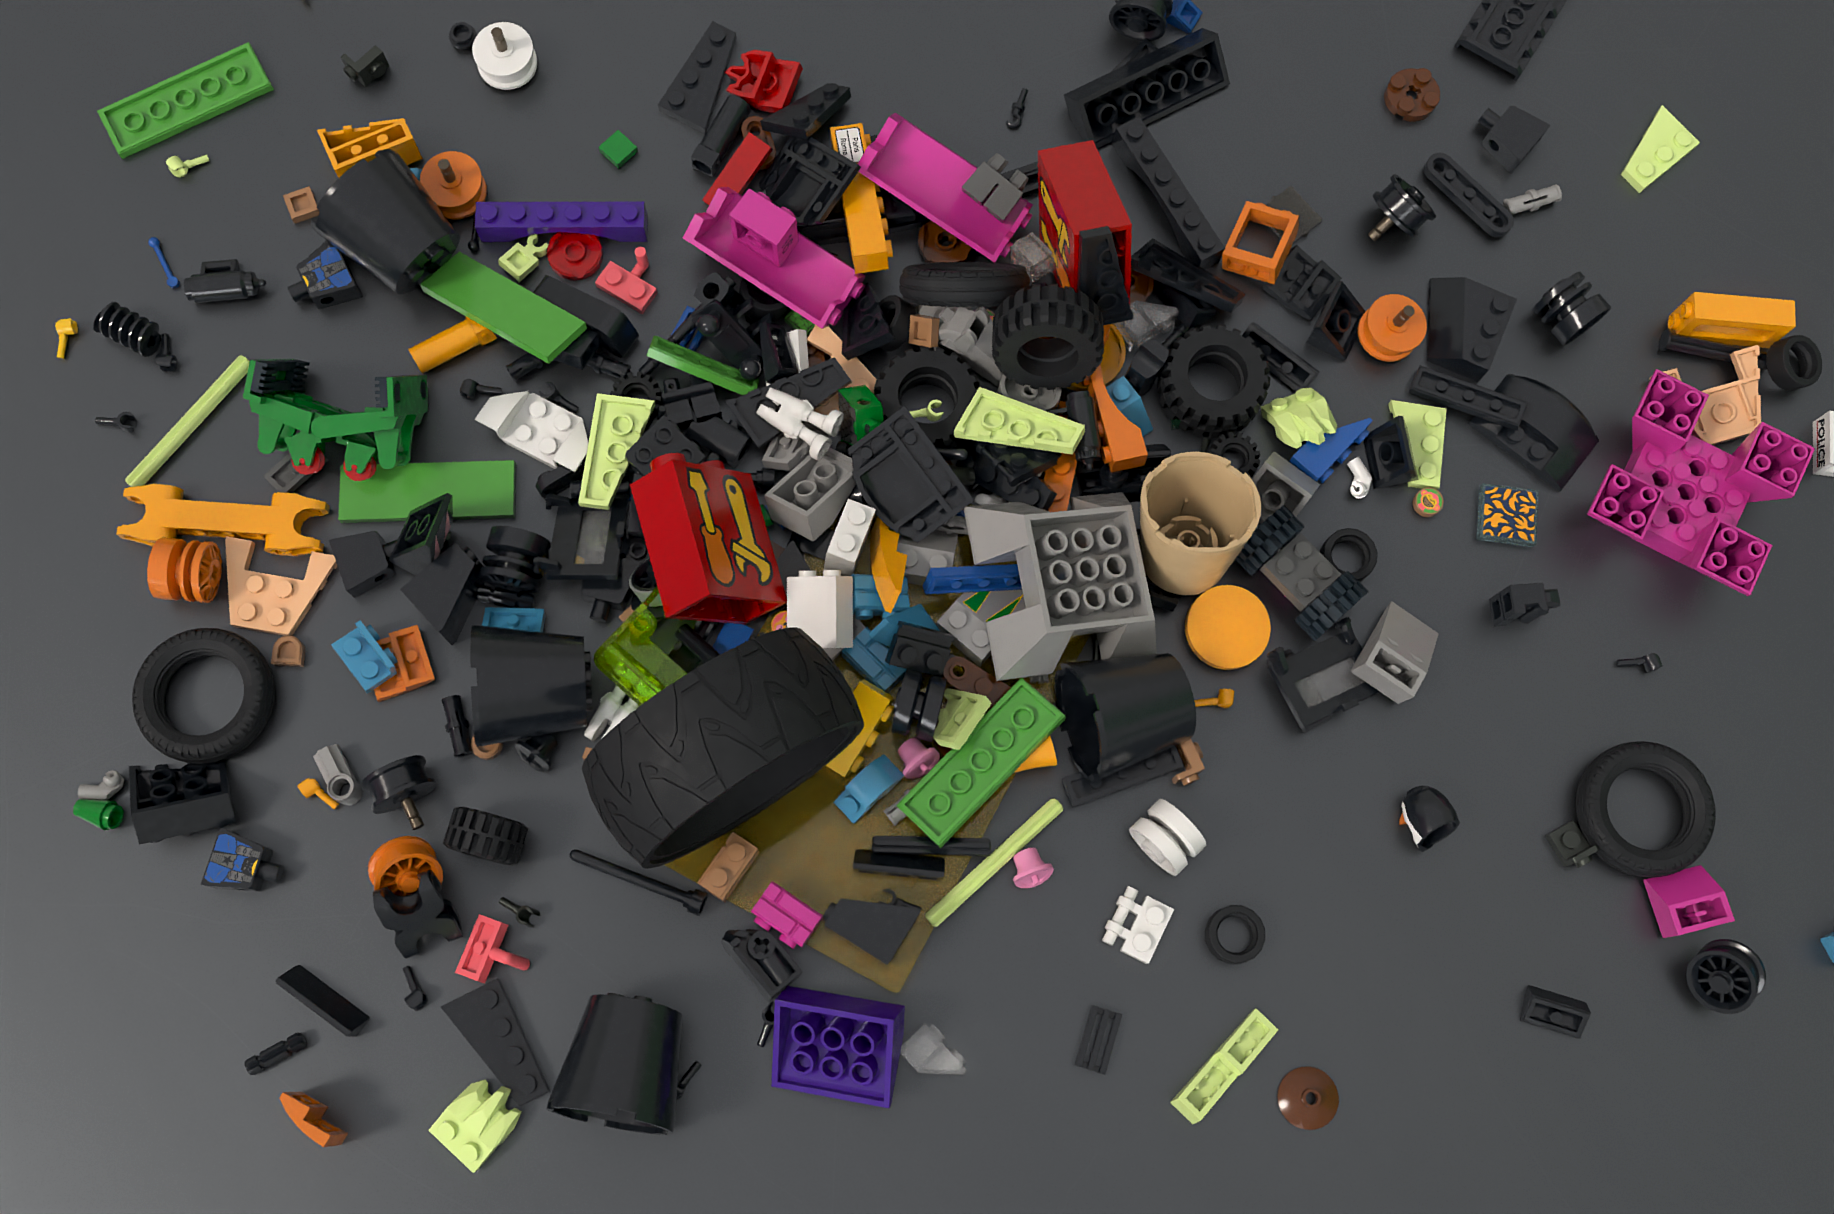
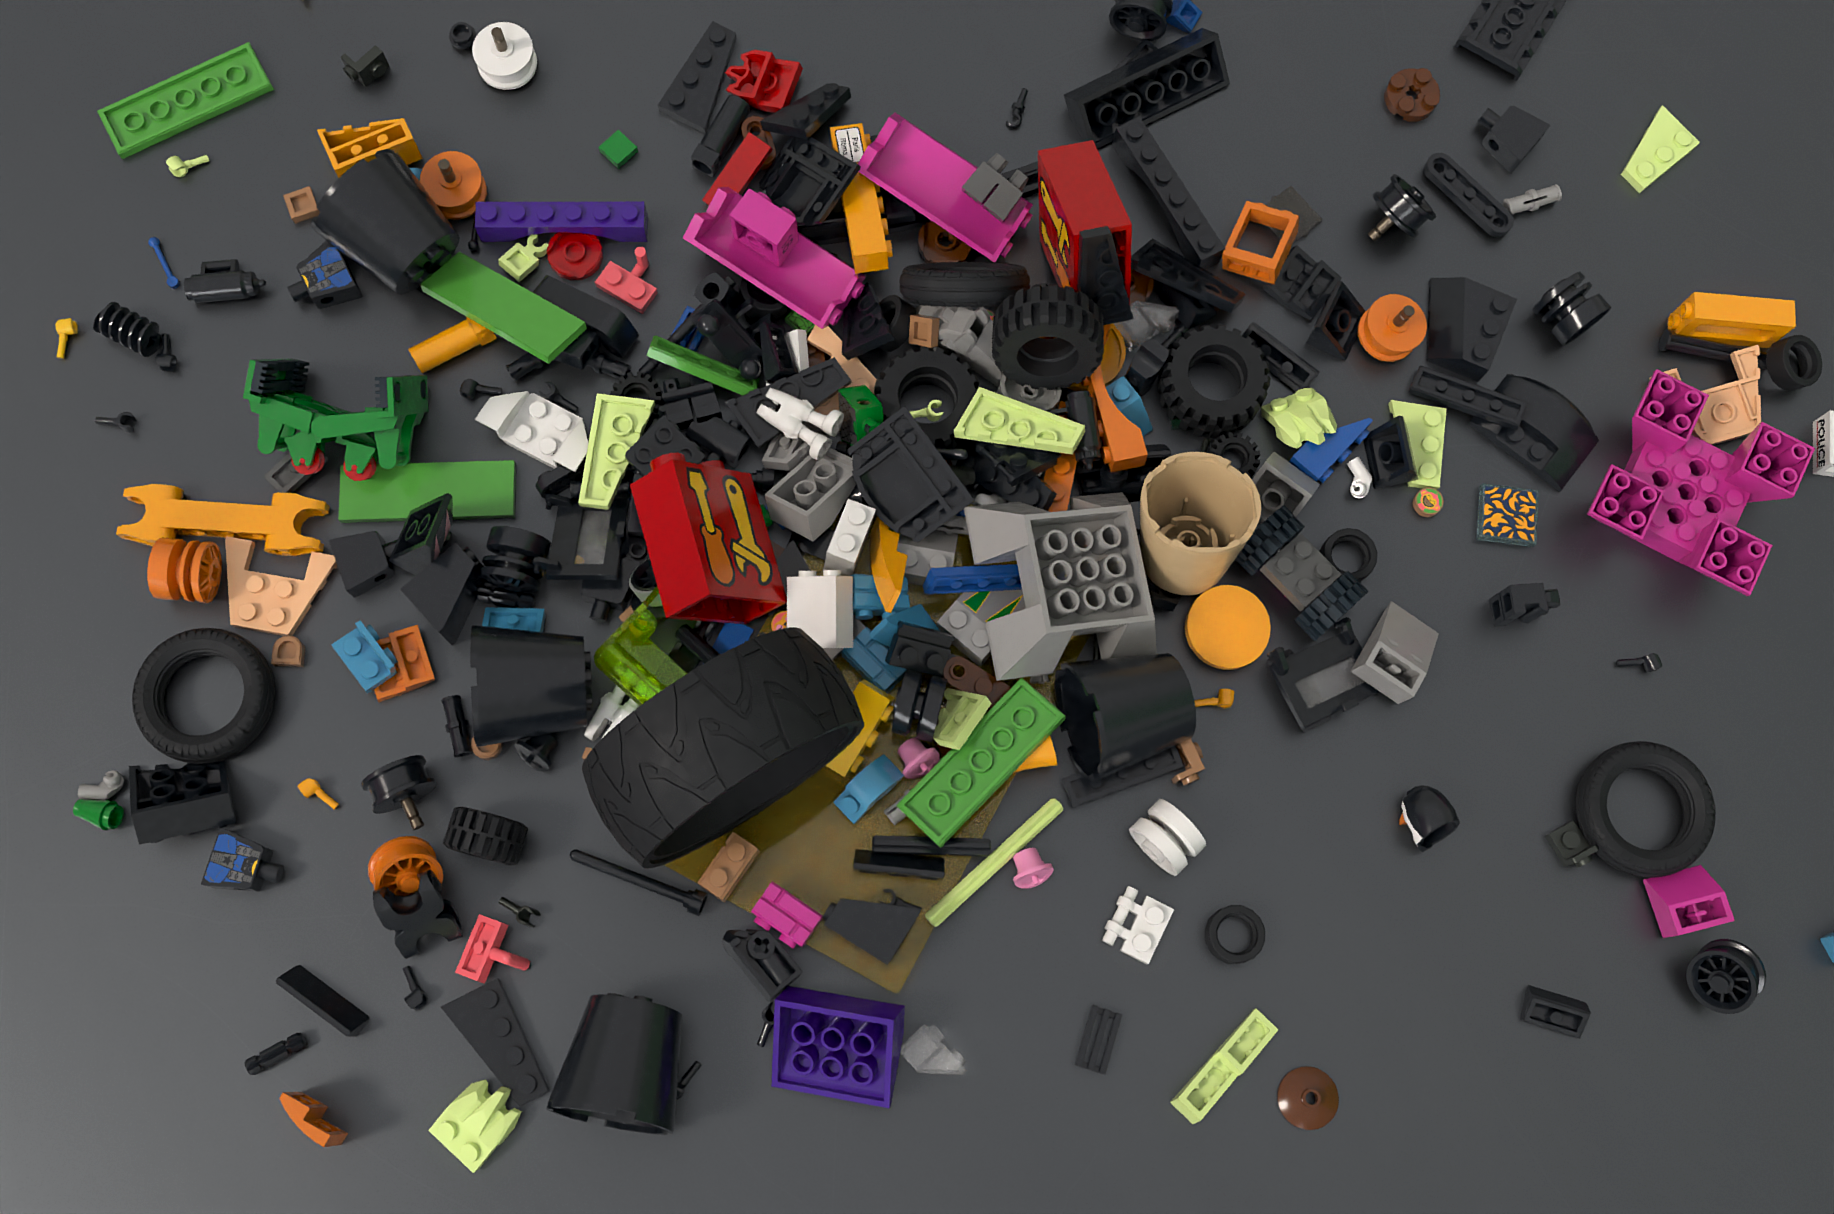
(188, 422): yellowish green axle -> none
(337, 773): light grey piece -> none
(1033, 256): clear slope -> none

